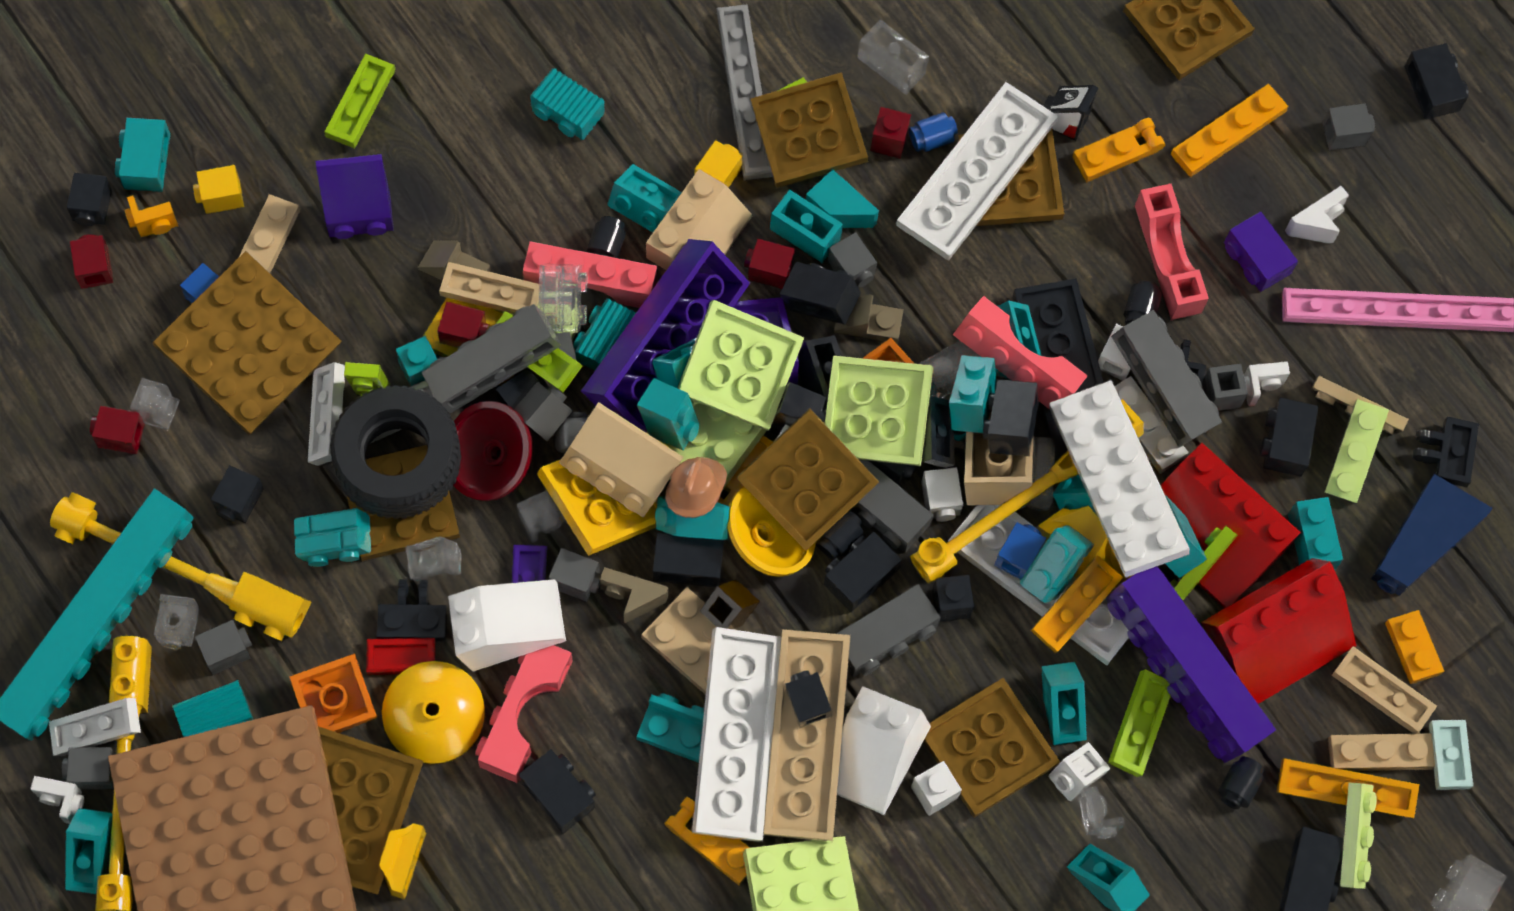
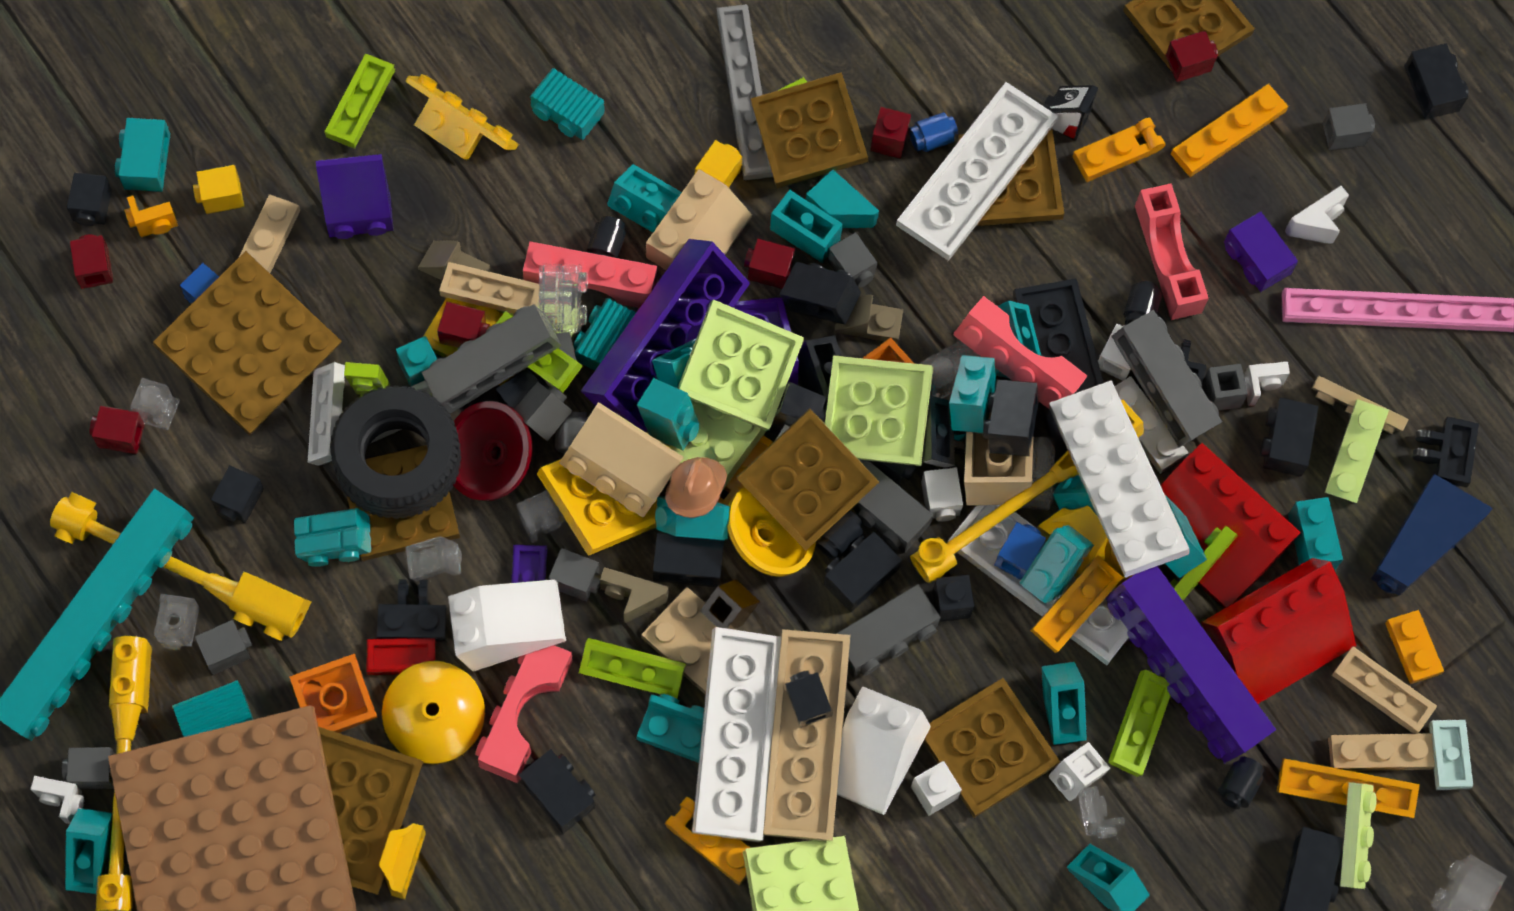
(95, 726): white plate -> none
(454, 124): none -> yellow bracket
(632, 668): none -> lime plate
(893, 56): clear brick -> none
(1191, 56): none -> dark red brick

